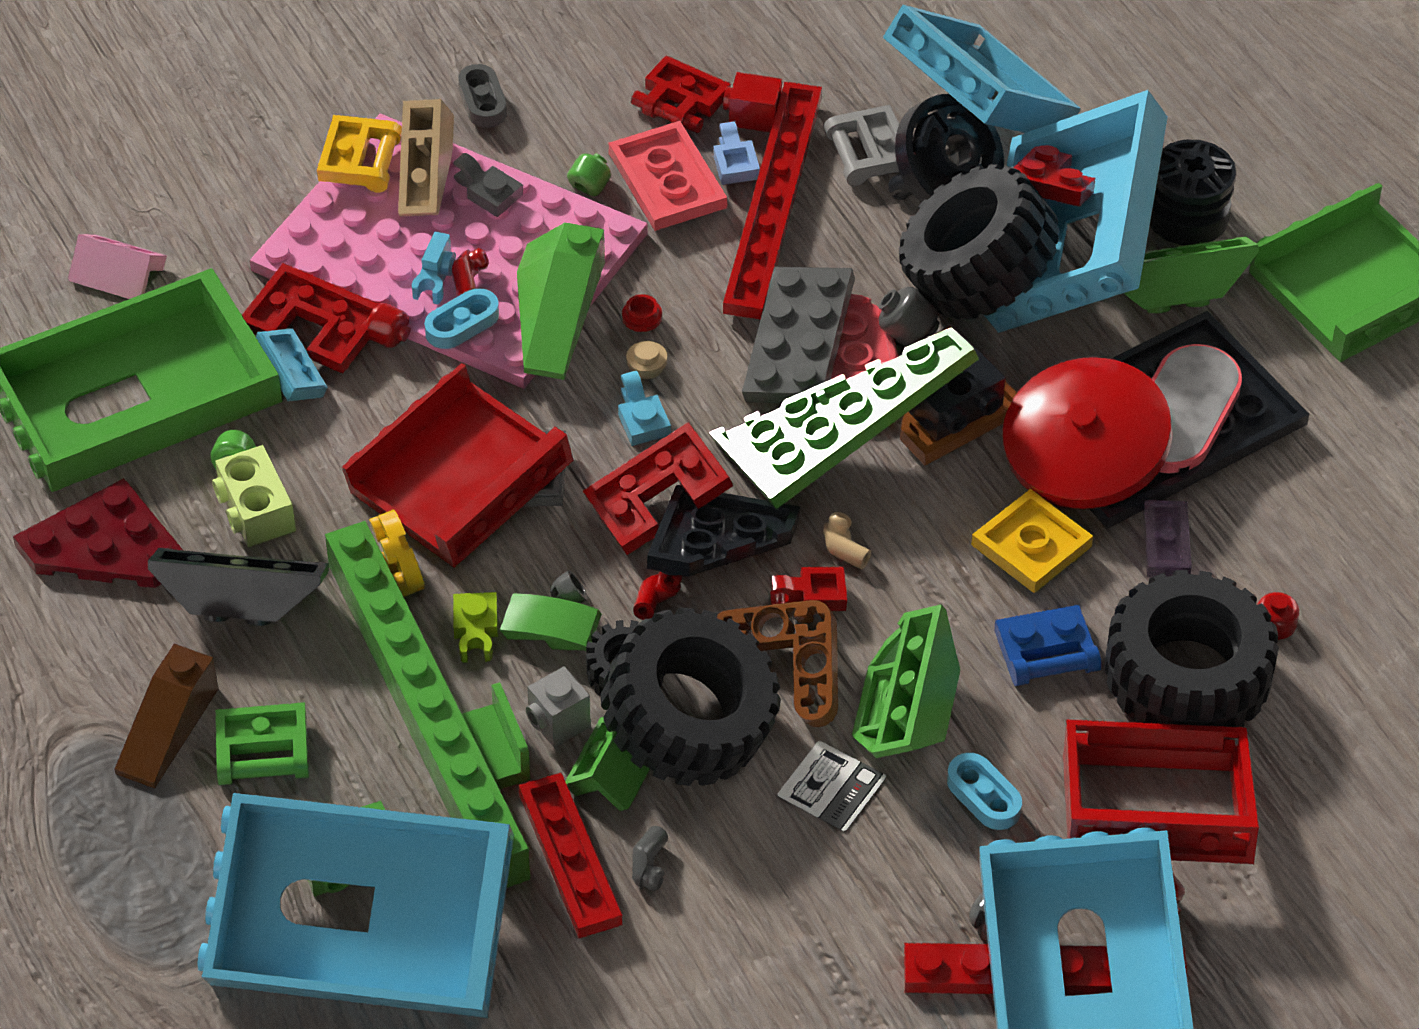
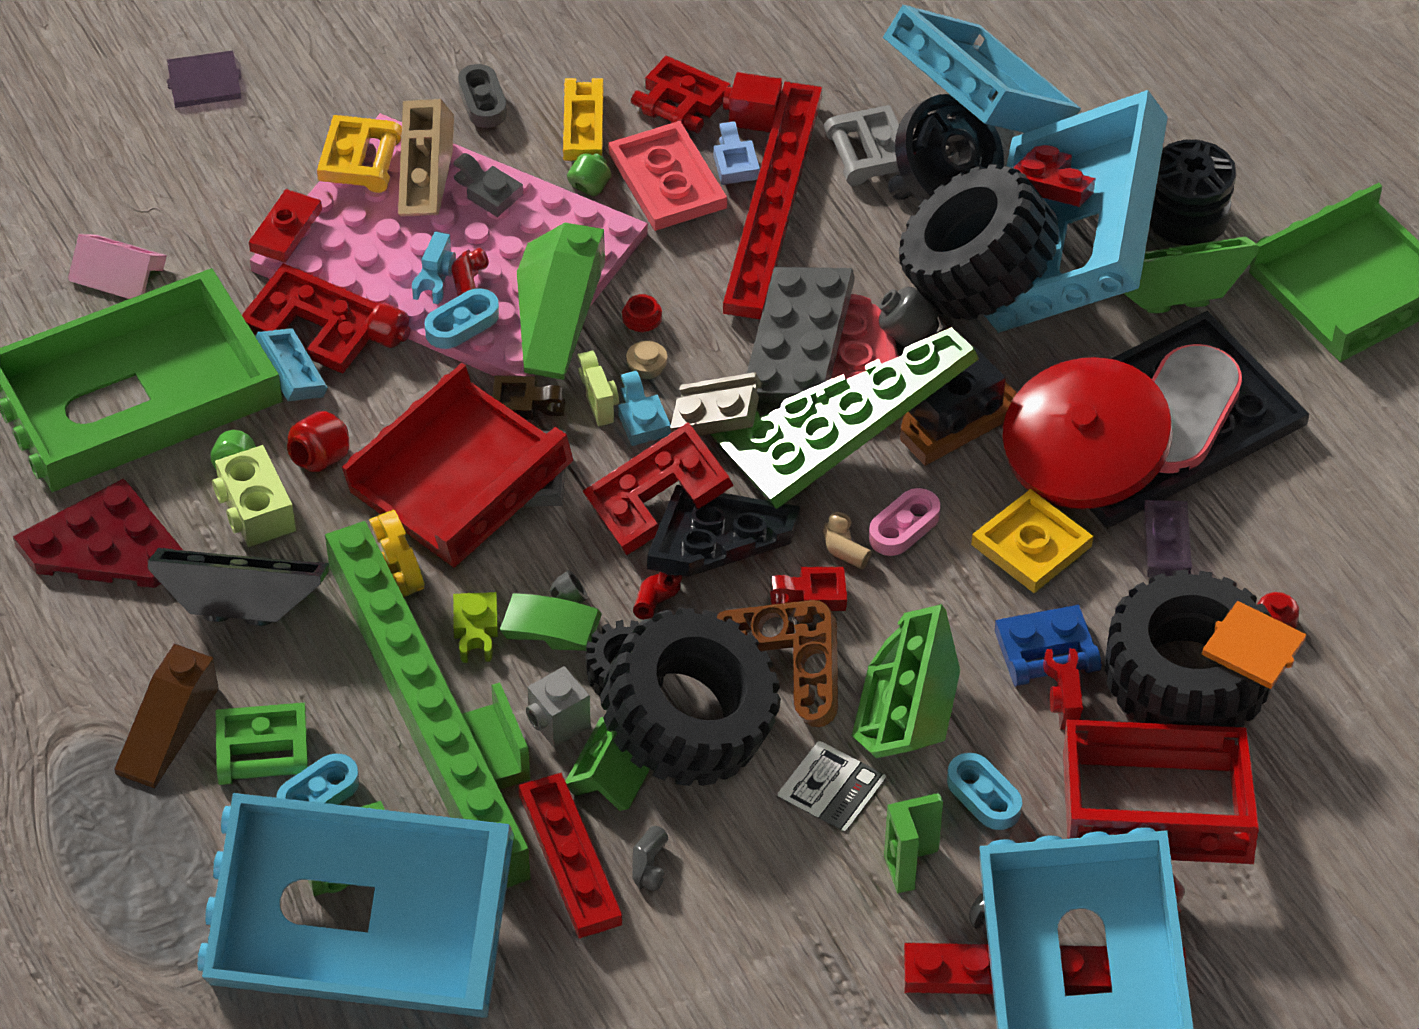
(204, 79): none -> clear purple piece
(285, 225): none -> red plate
(315, 781): none -> medium azure plate
(318, 441): none -> red head
(524, 396): none -> dark brown plate
(583, 118): none -> yellow plate
(599, 392): none -> yellowish green plate
(718, 404): none -> dark tan plate
(898, 527): none -> bright pink plate
(911, 832): none -> bright green panel
(1066, 696): none -> red plate
(1254, 644): none -> orange piece

